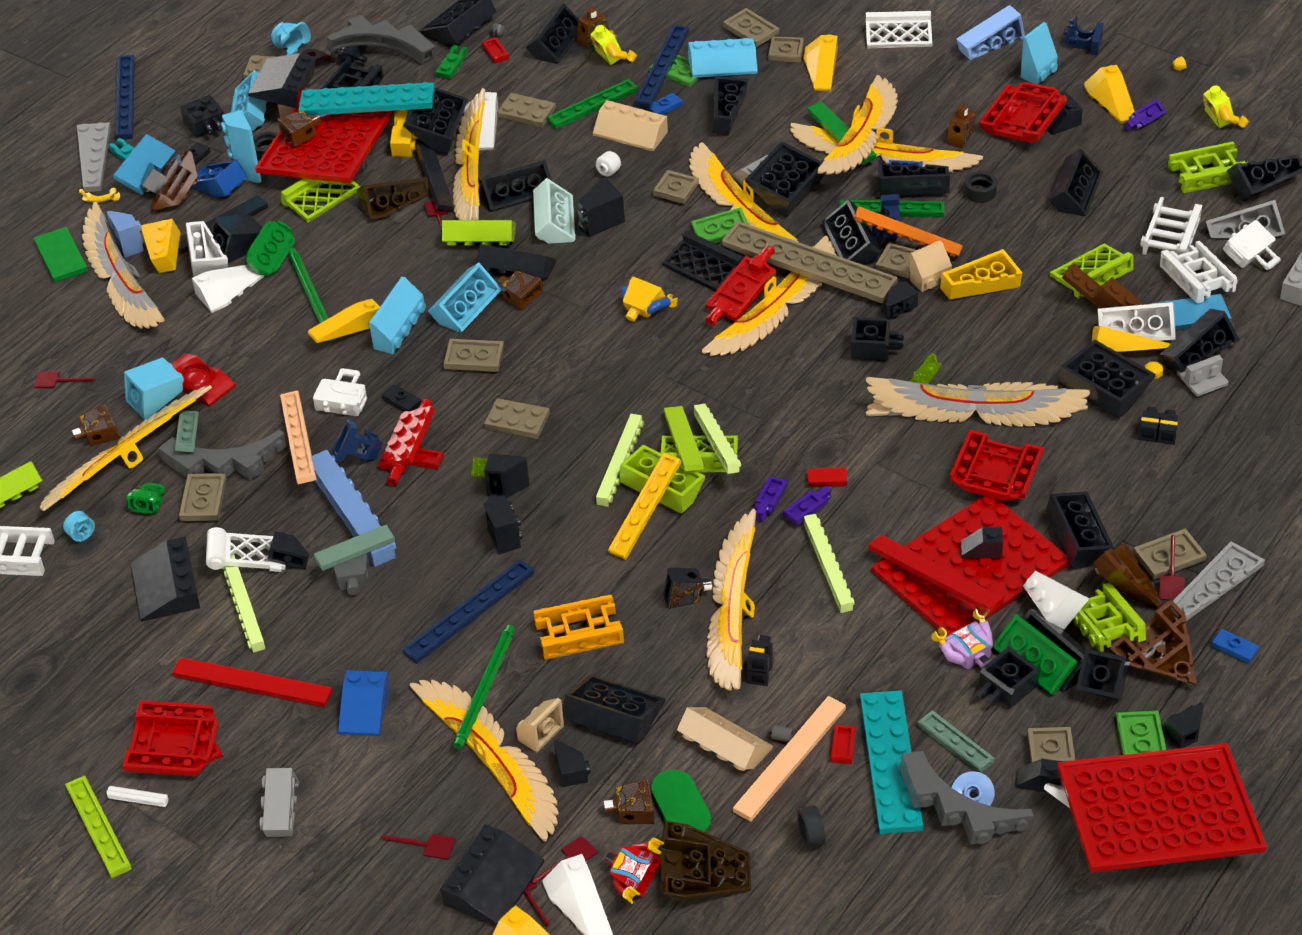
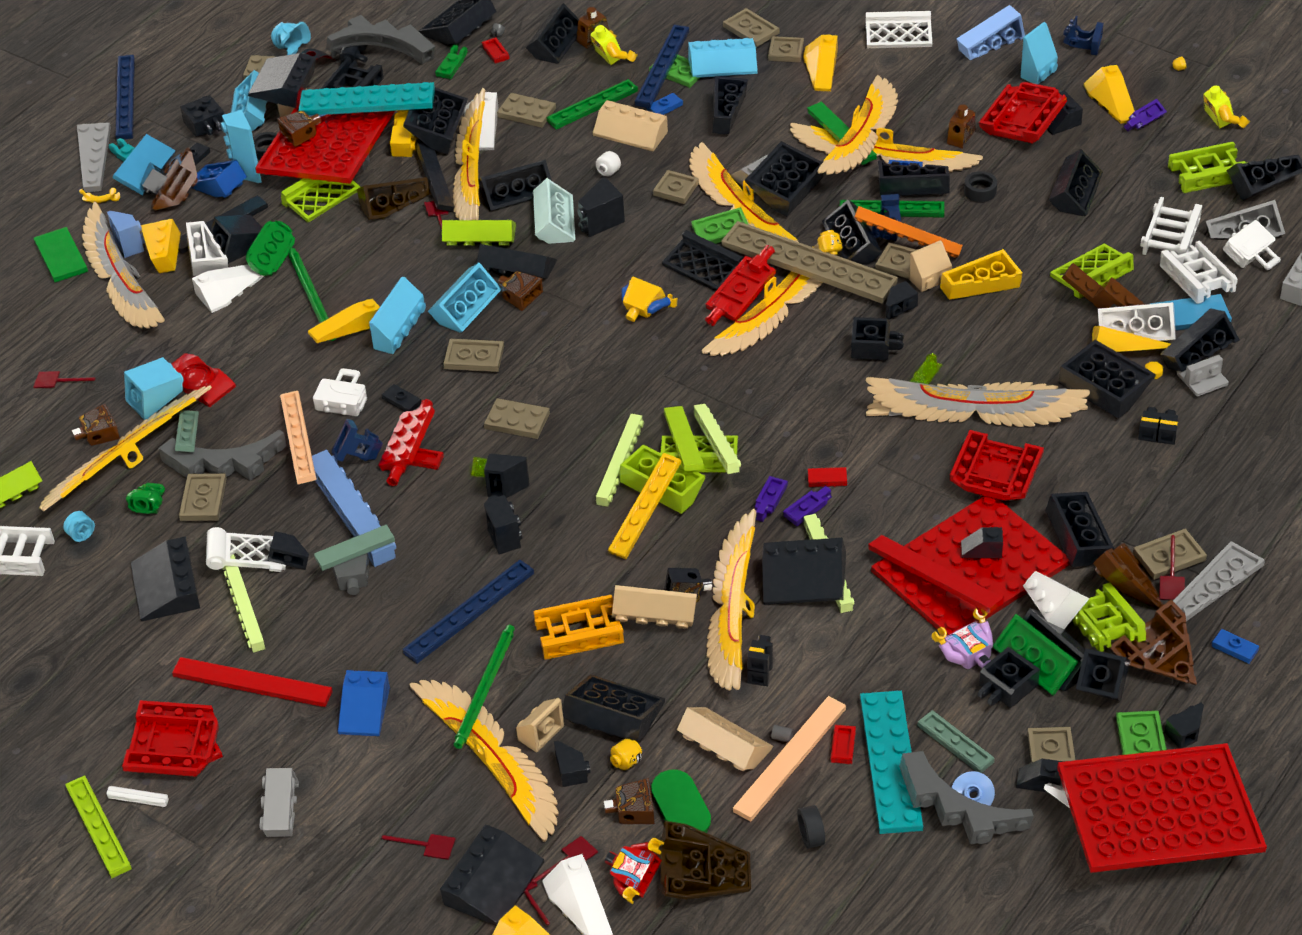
(625, 754): none -> yellow head
(653, 606): none -> tan slope
(803, 571): none -> black slope
(830, 242): none -> yellow head

